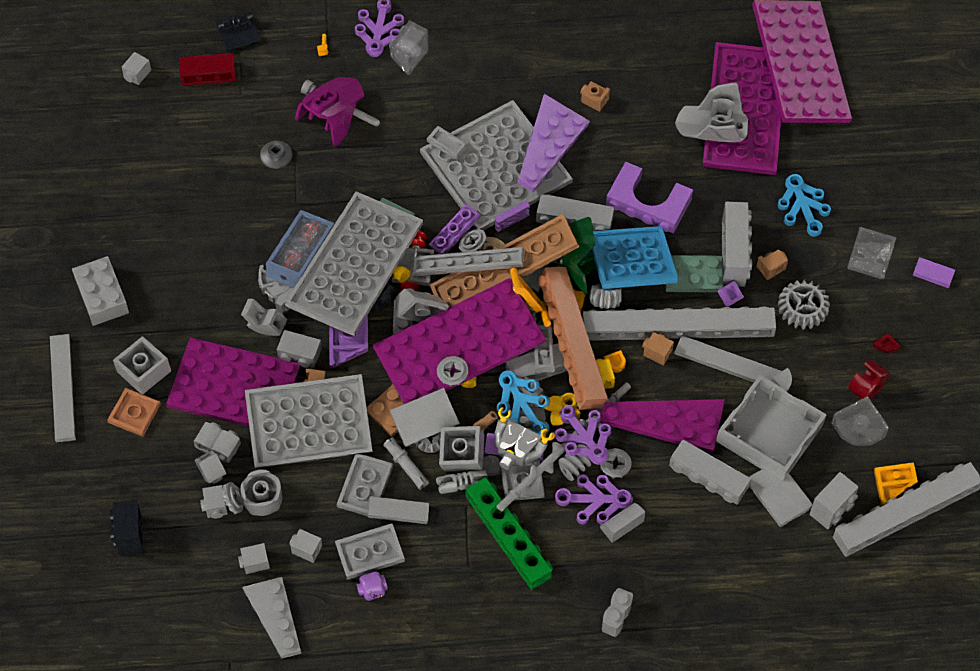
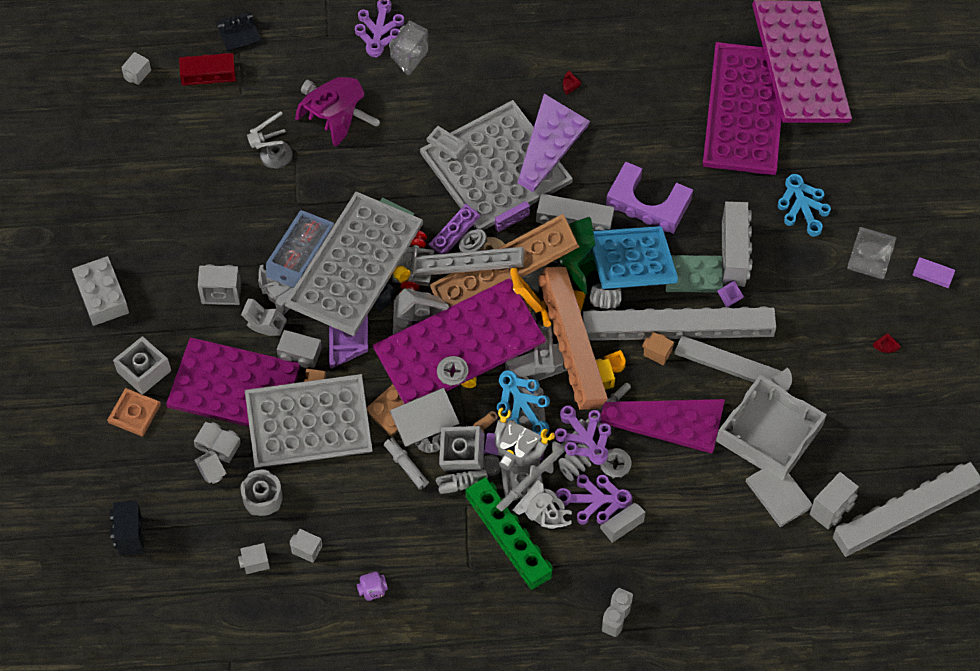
(62, 388): light grey tile -> none
(213, 502): light grey brick -> none
(219, 284): none -> light grey brick
(233, 497): light grey gear -> none
(256, 138): none -> light grey plant
(273, 610): light grey wing -> none
(322, 49): light orange hand -> none
(365, 479): light grey tile -> none
(369, 551): light grey plate -> none
(398, 510): light grey tile -> none
(540, 507): none -> light grey piece
(557, 403): yellow plate -> none
(570, 82): none -> dark red tile
(594, 96): medium nougat brick -> none
(709, 472): light grey brick -> none
(715, 117): light grey piece -> none
(772, 263): medium nougat brick -> none
(806, 314): light grey gear -> none
(860, 423): clear slope -> none
(870, 382): dark red piece -> none
(894, 480): light orange wing -> none

